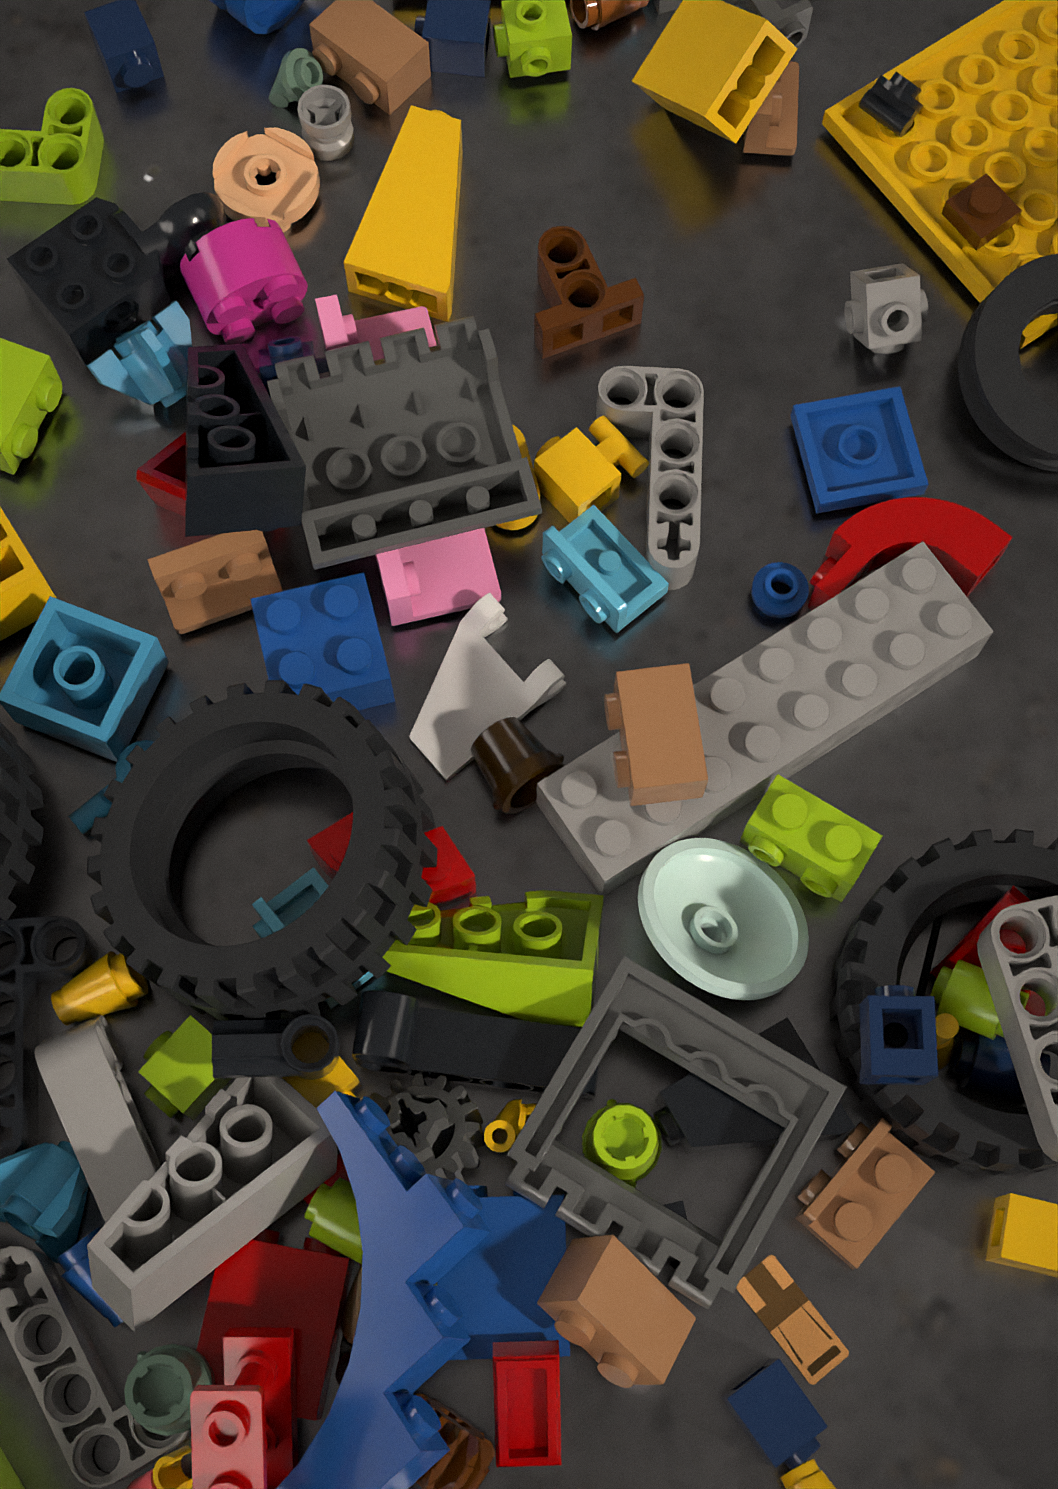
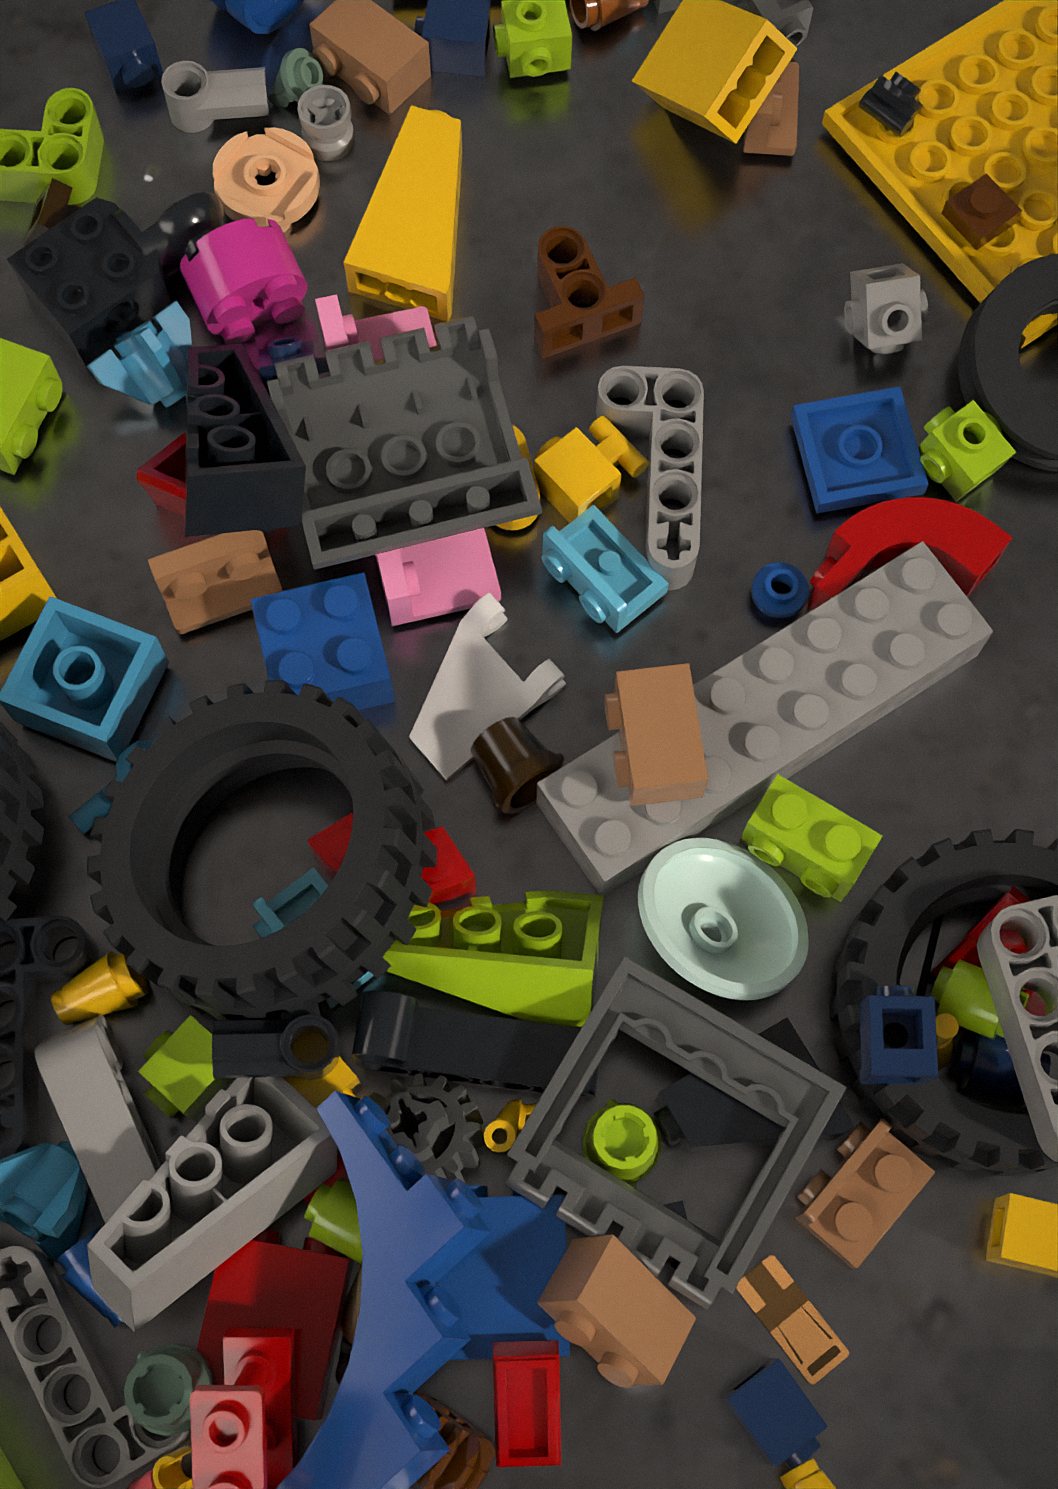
(50, 209): none -> dark brown tile
(202, 96): none -> light grey piece
(963, 448): none -> lime brick

